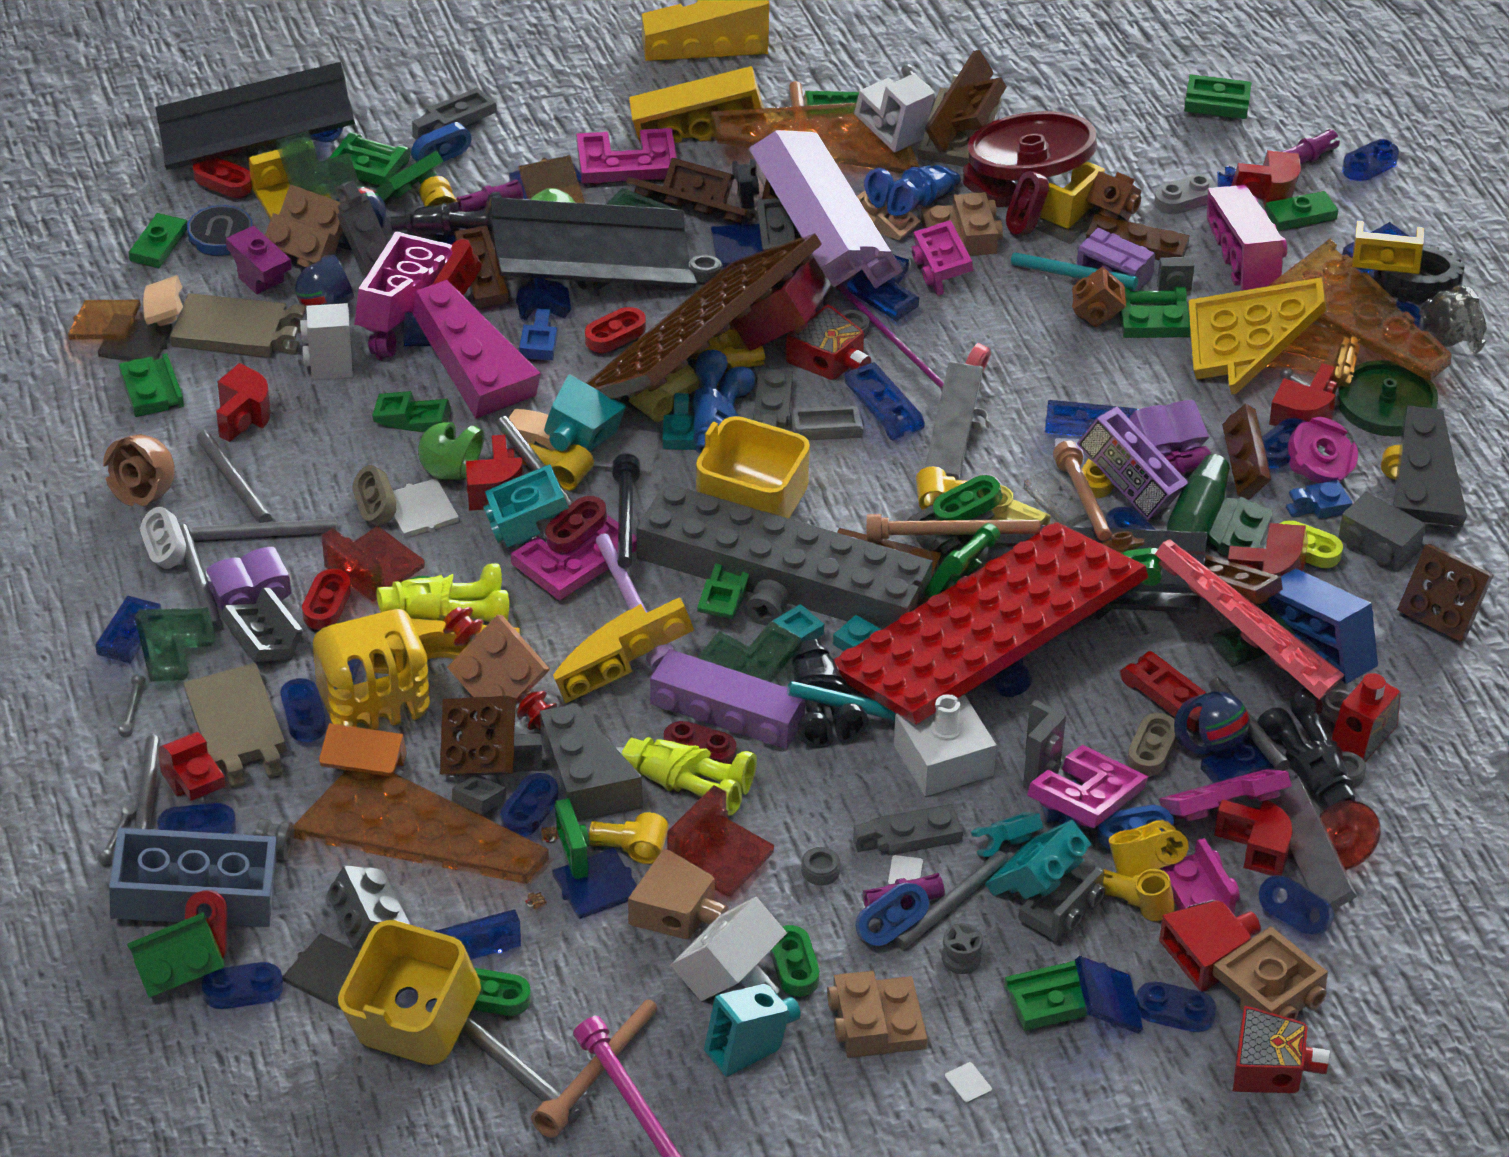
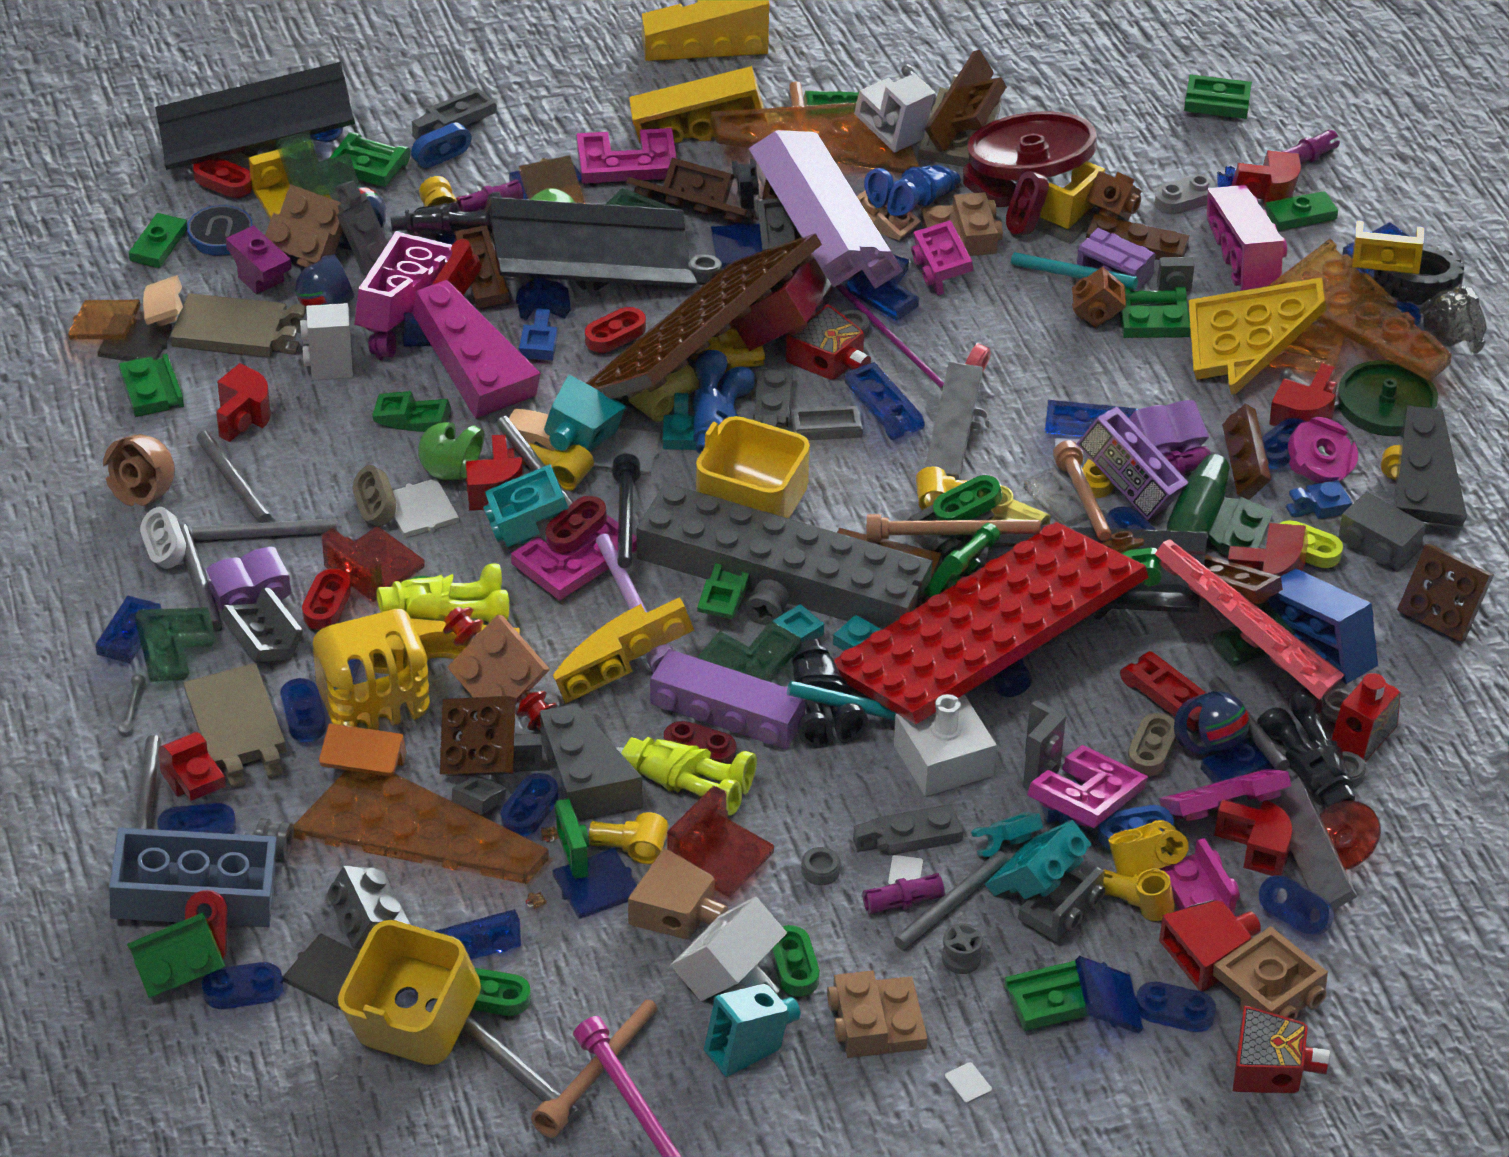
(128, 813): flat silver hinge -> none
(402, 182): green plate -> none
(891, 915): blue plate -> none
(1346, 361): pearl gold axle -> none
(1370, 160): clear blue plate -> none

